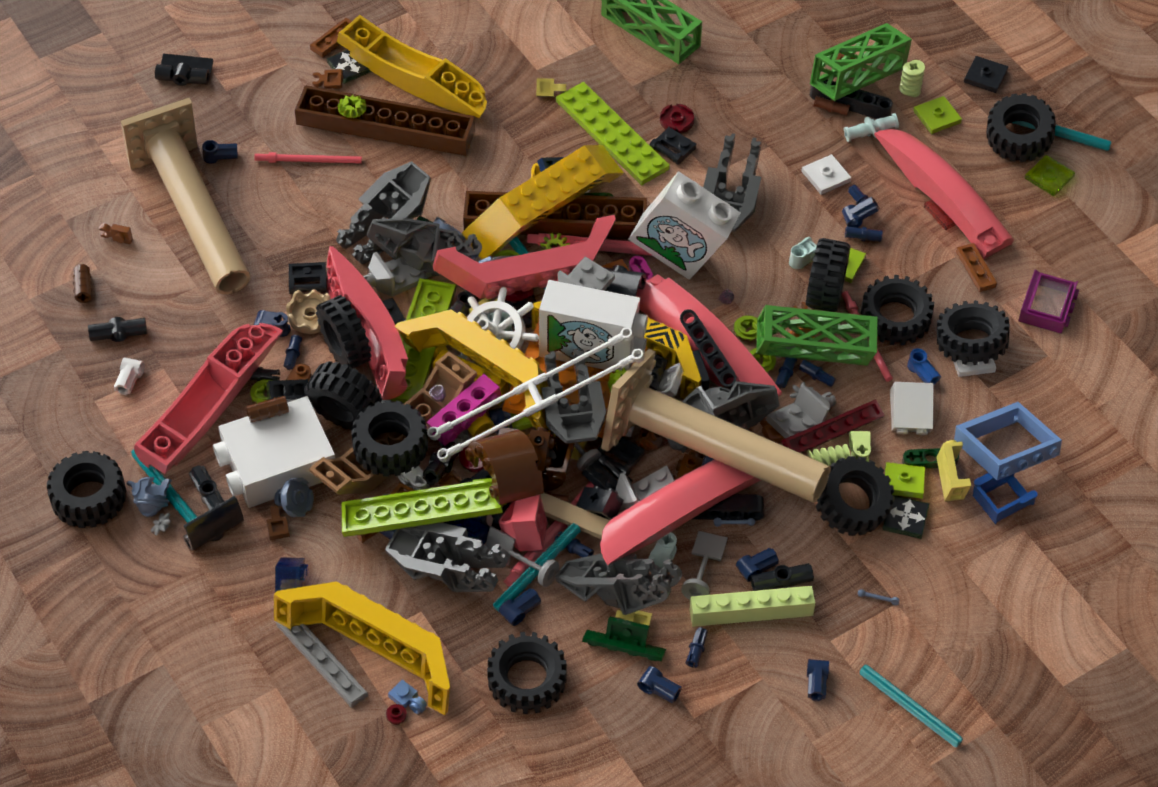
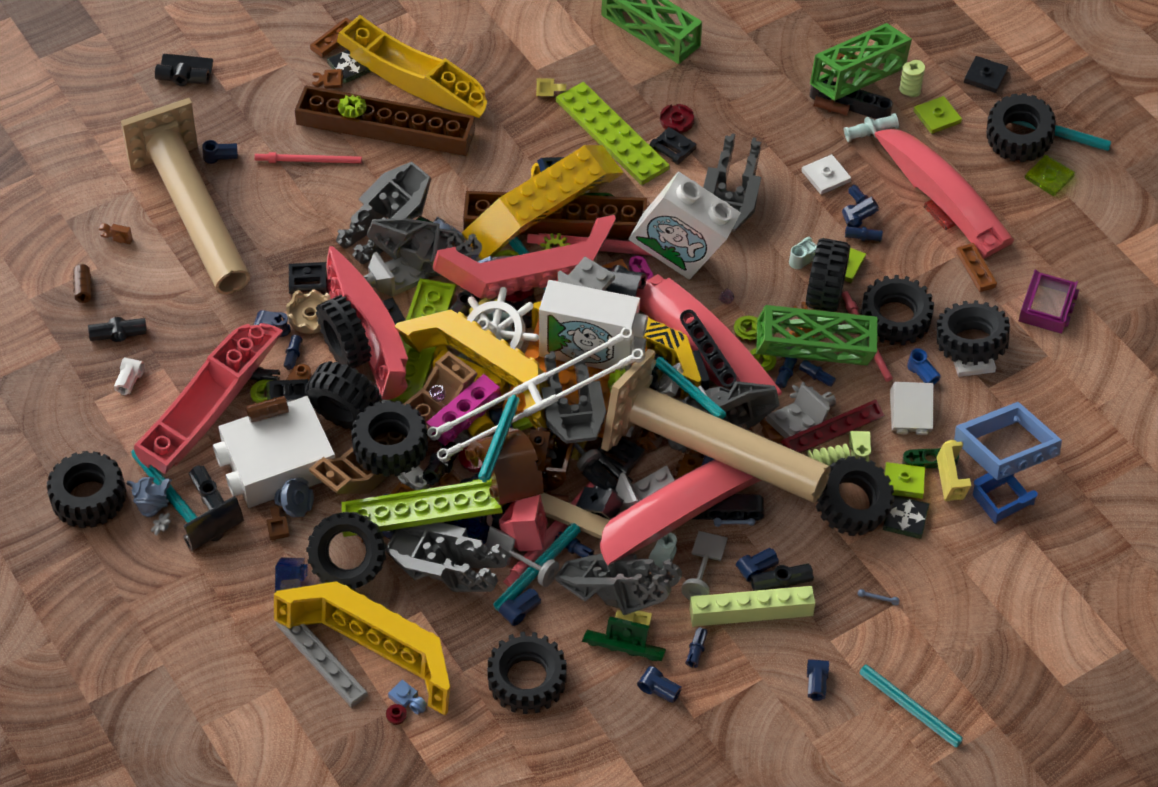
(319, 549): none -> black tyre
(499, 438): none -> teal axle
(691, 389): none -> teal axle

